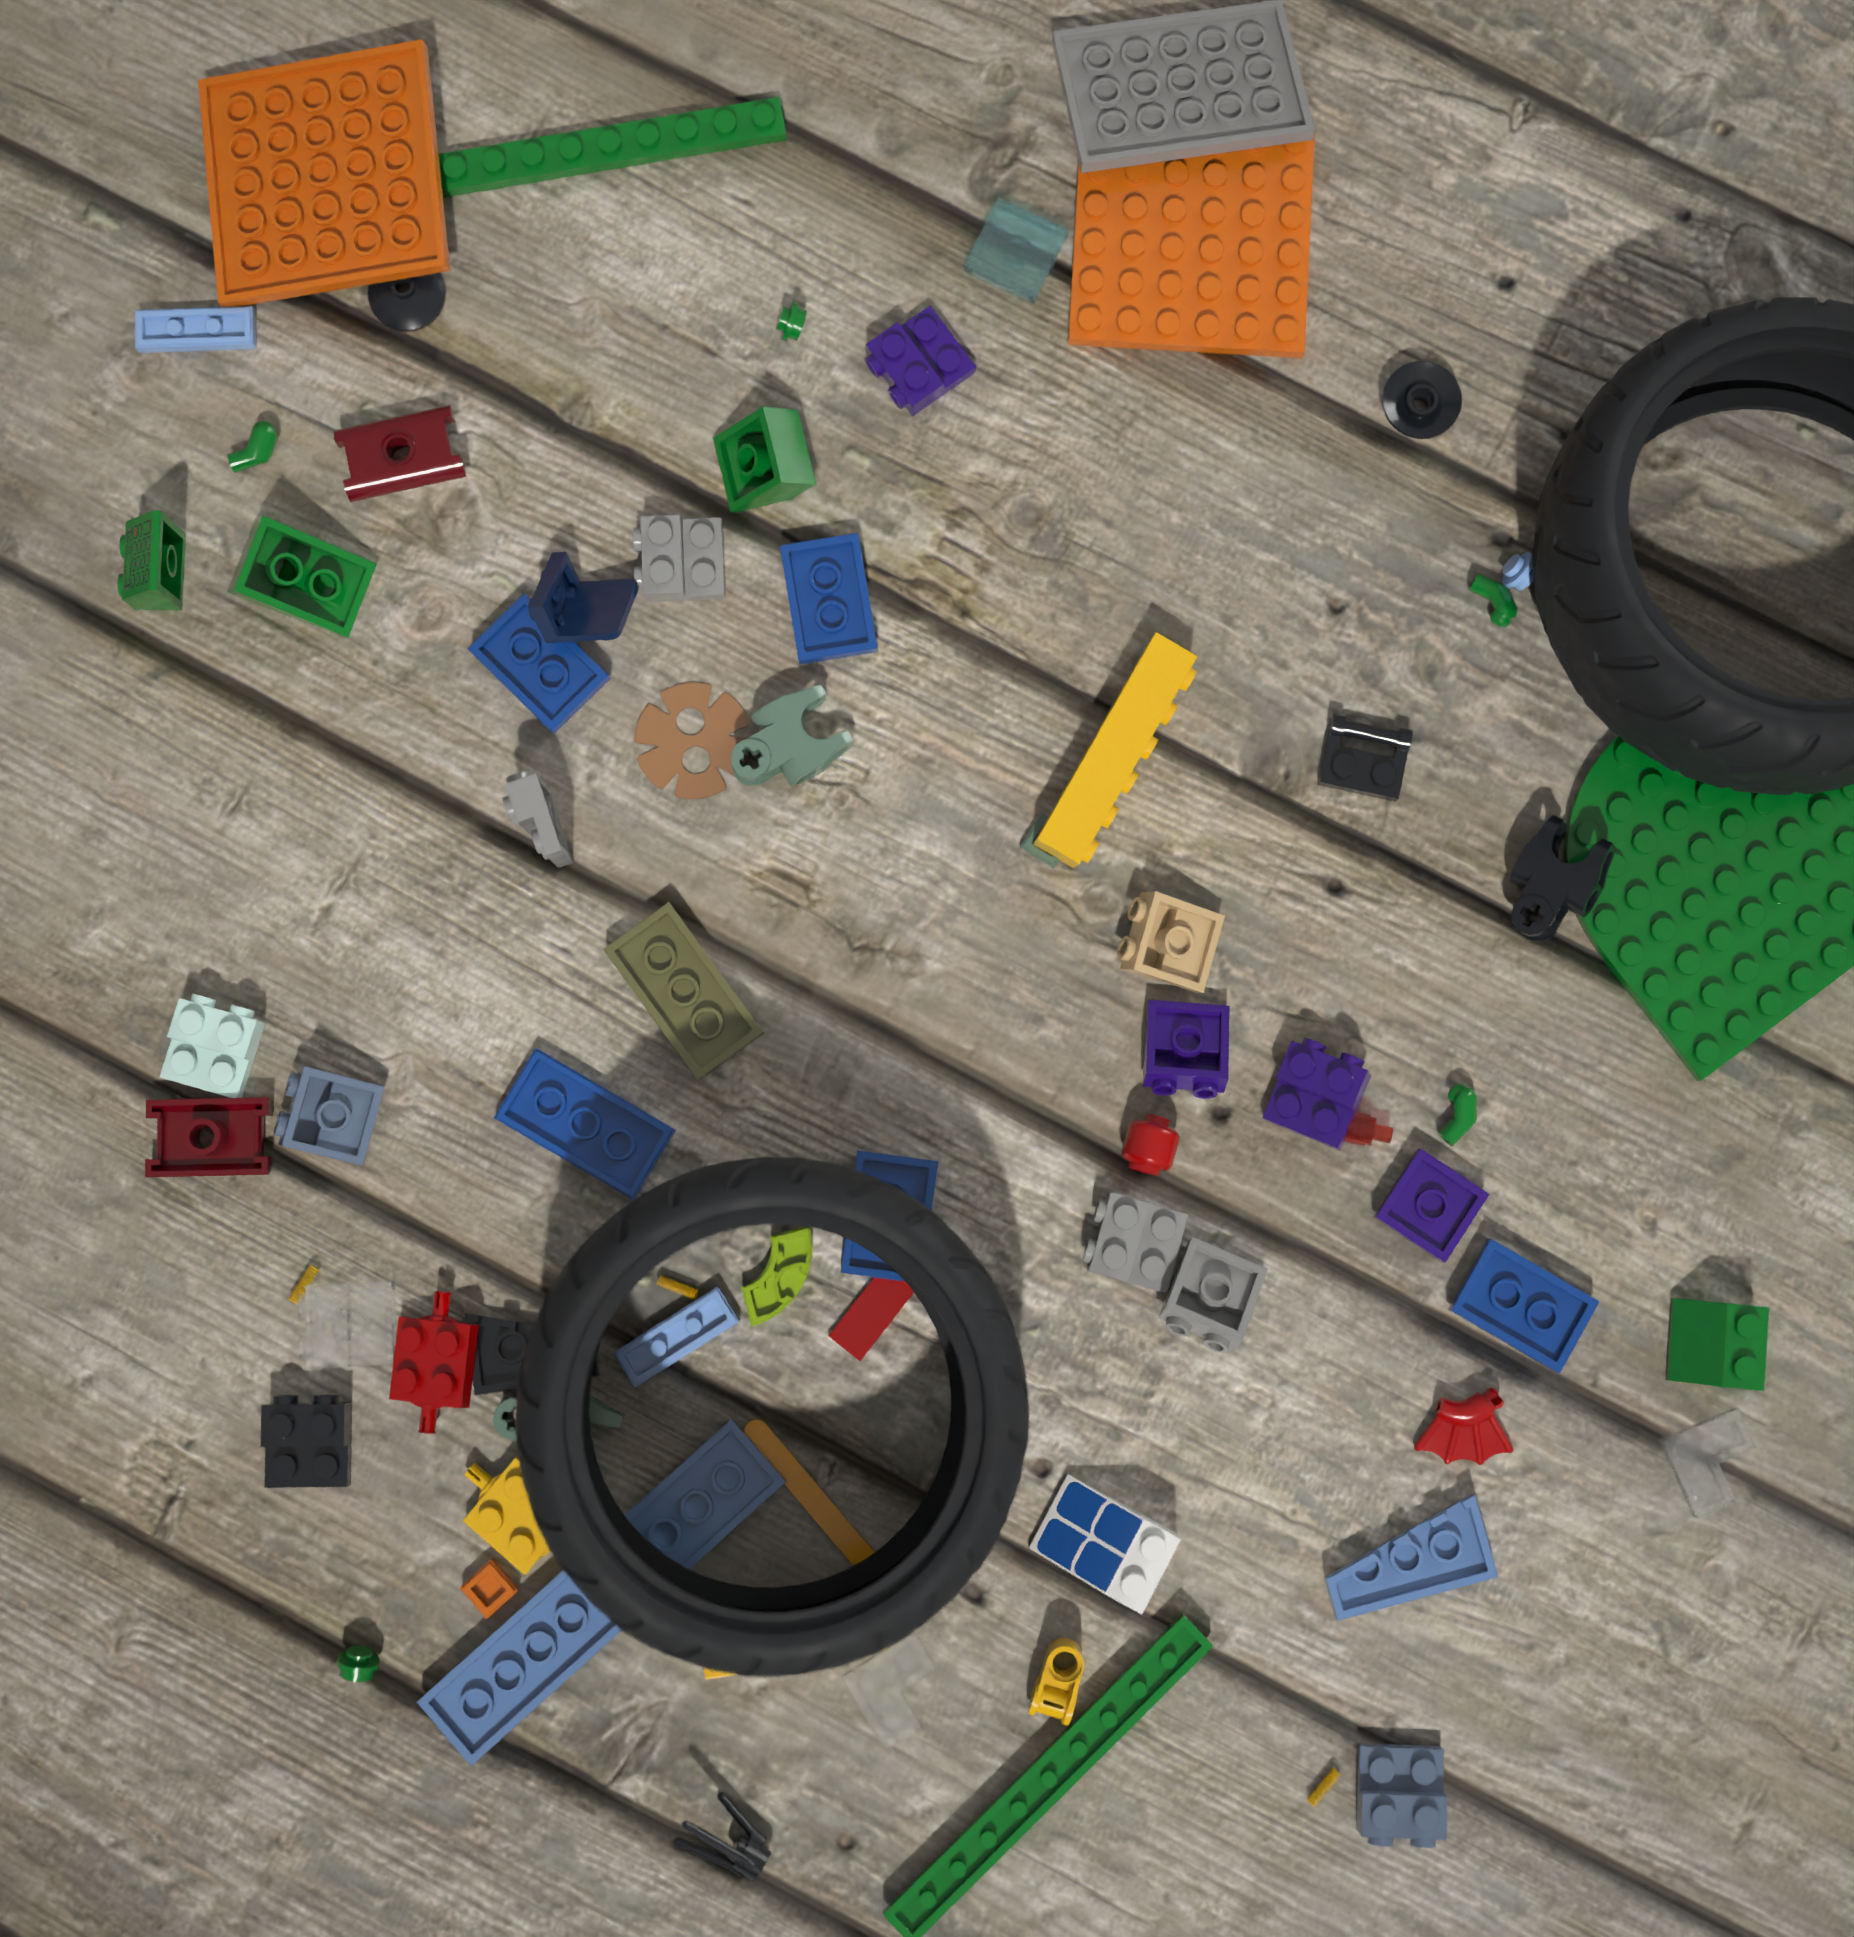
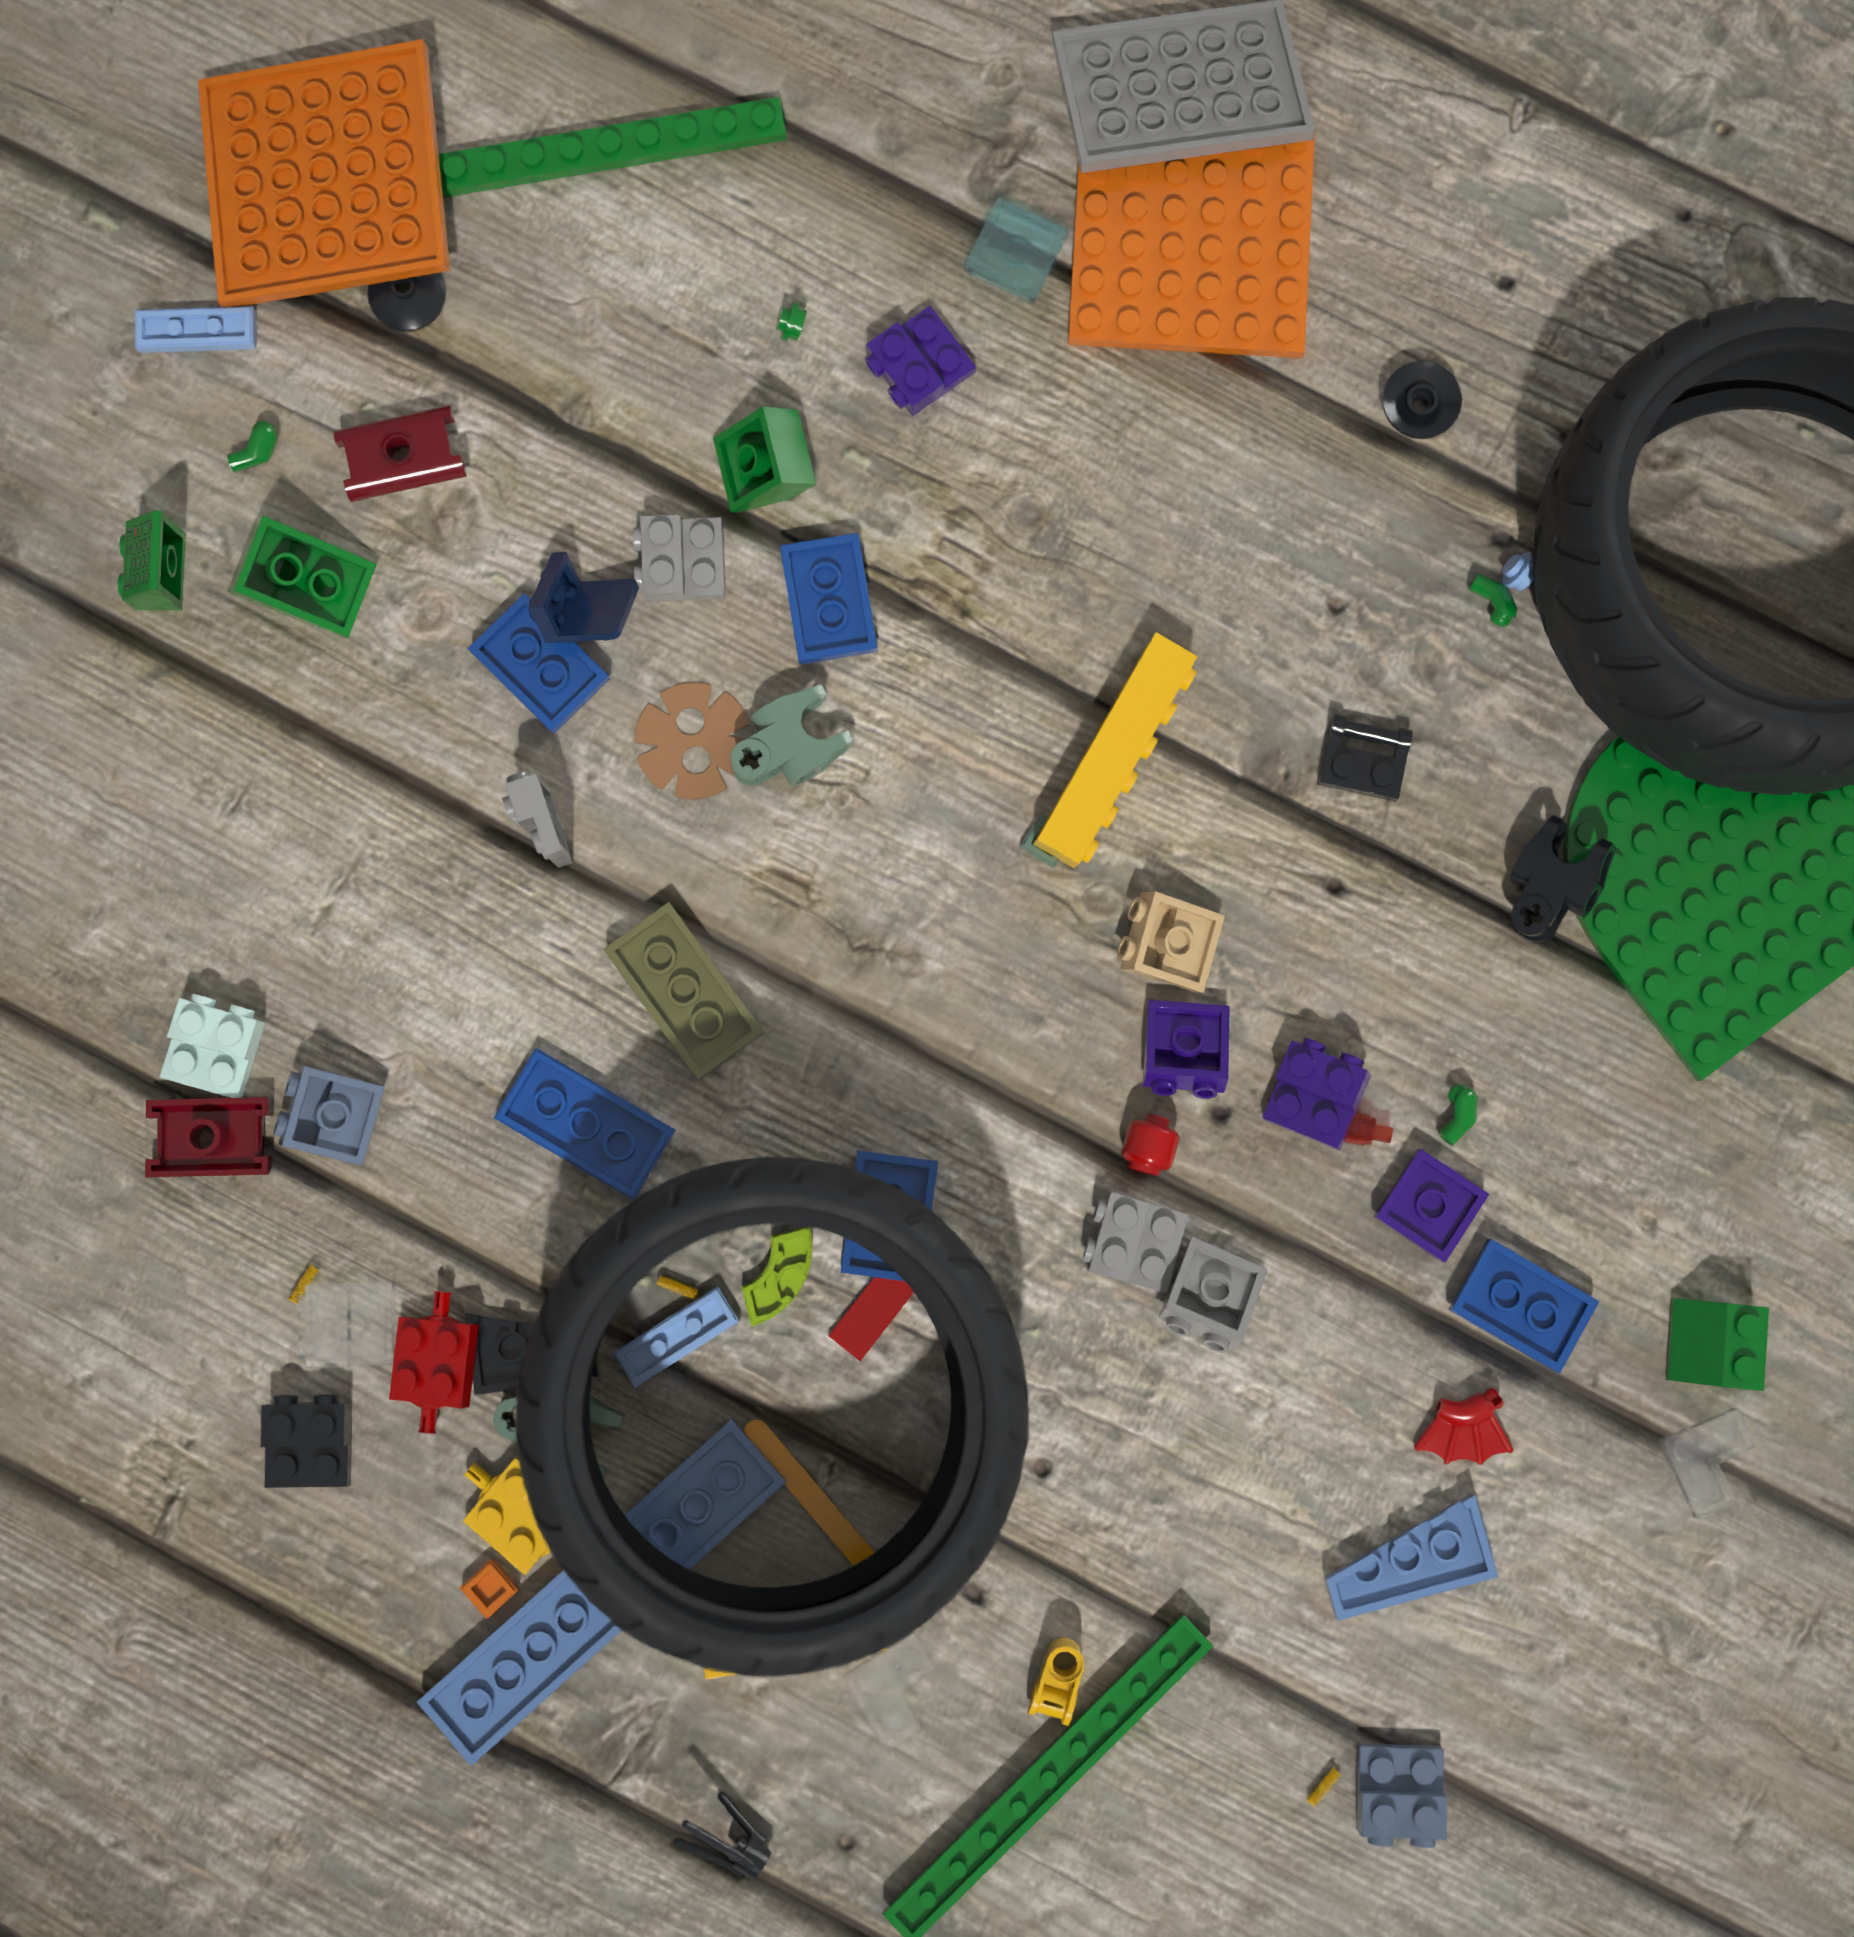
(358, 1663): green plate -> none
(1105, 1543): slope -> none

